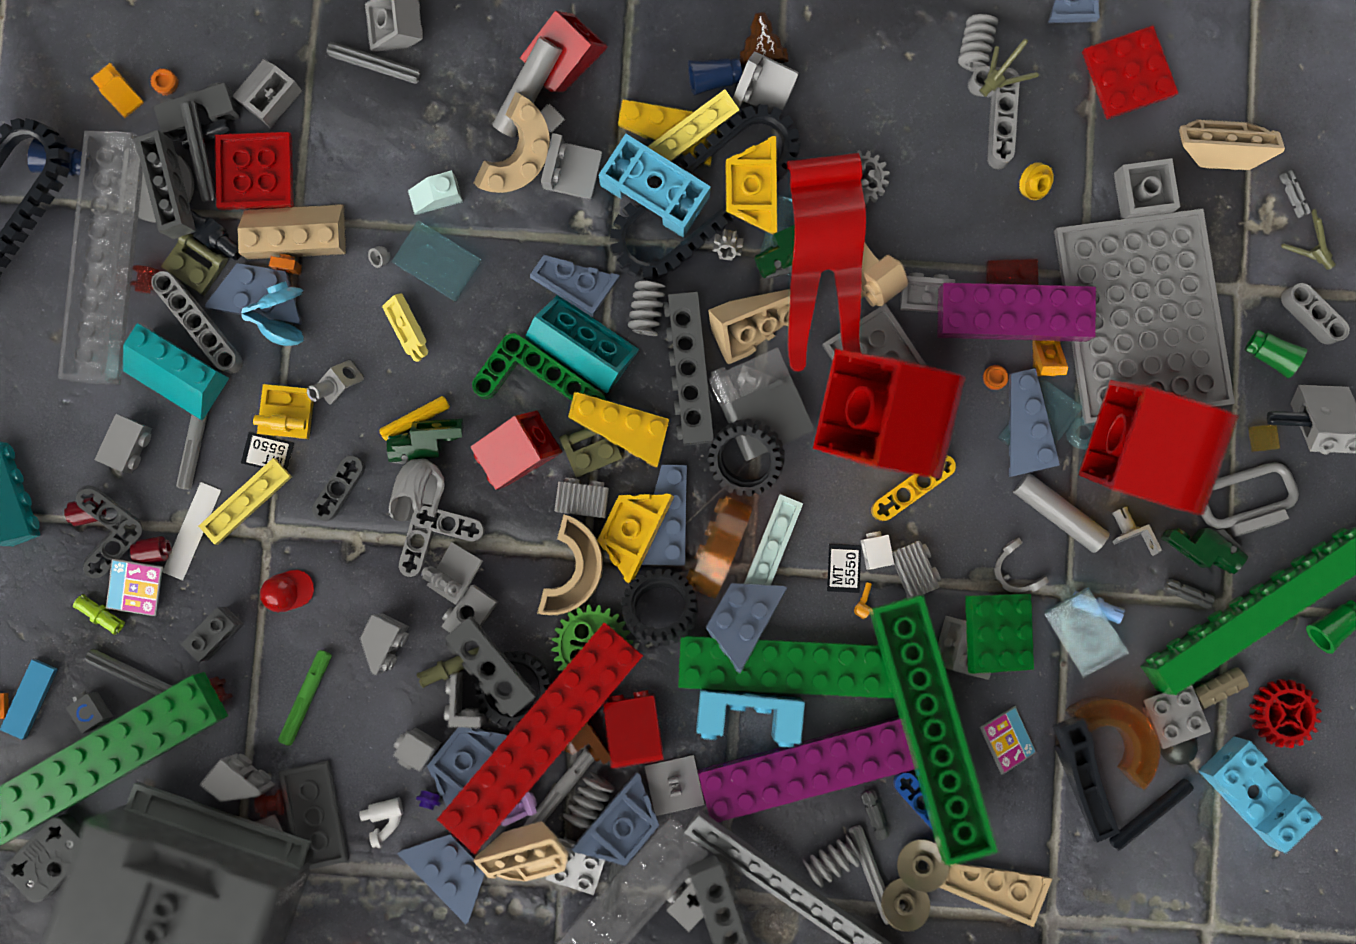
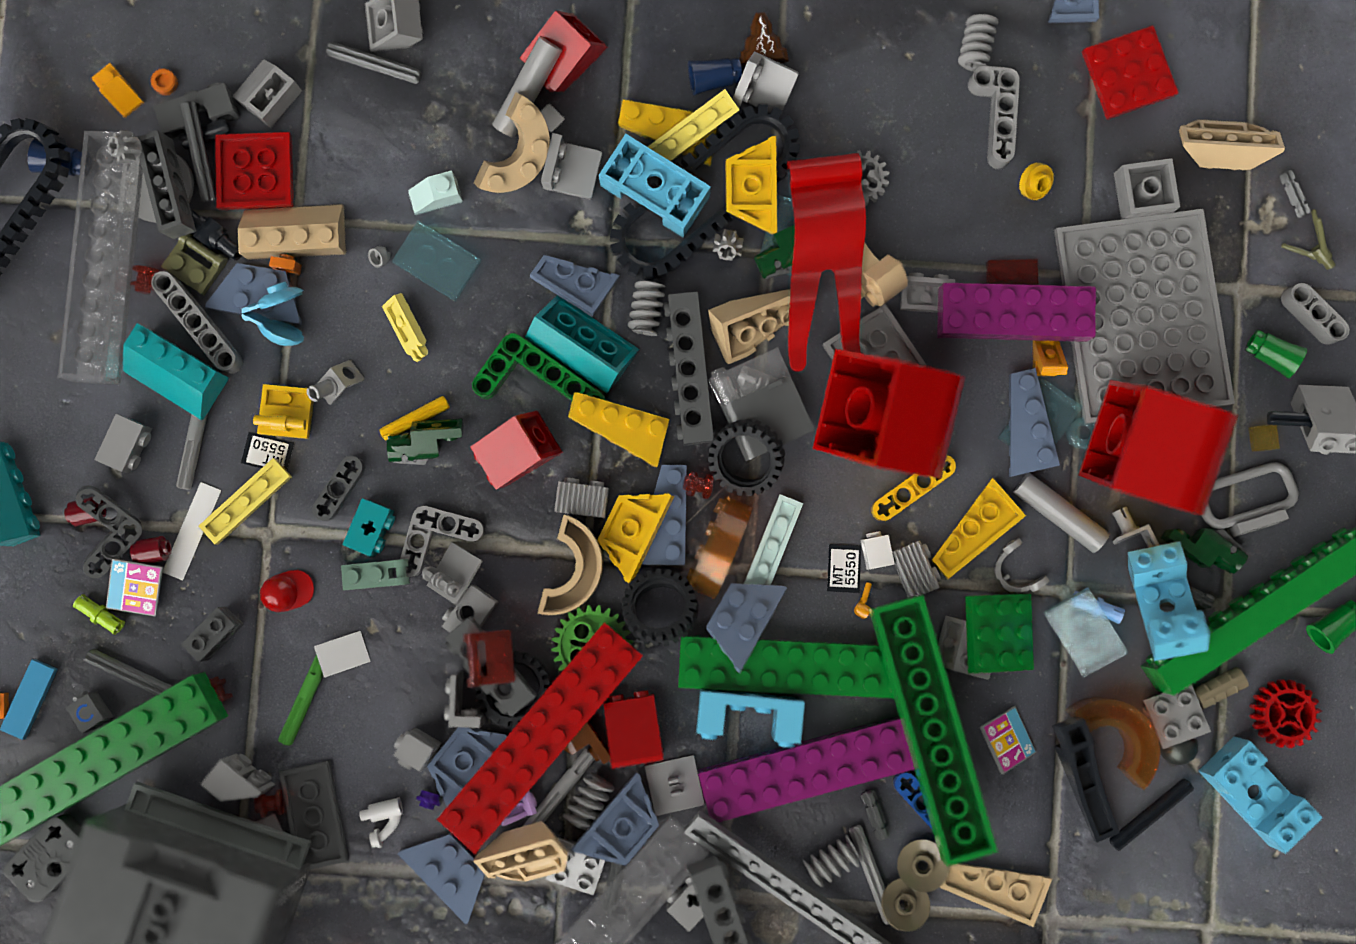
(124, 146): none -> light grey gear
(342, 654): none -> white sticker
(362, 539): none -> teal brick
(374, 574): none -> sand green plate
(381, 641): light grey slope -> none
(416, 486): light grey hair -> none
(442, 670): olive pin -> none
(498, 657): none -> clear red plate
(590, 457): olive plate -> none
(701, 485): none -> clear red wheel
(980, 527): none -> yellow wing
(995, 77): olive plant -> none
(995, 377): orange plate -> none
(1158, 578): none -> medium azure plate

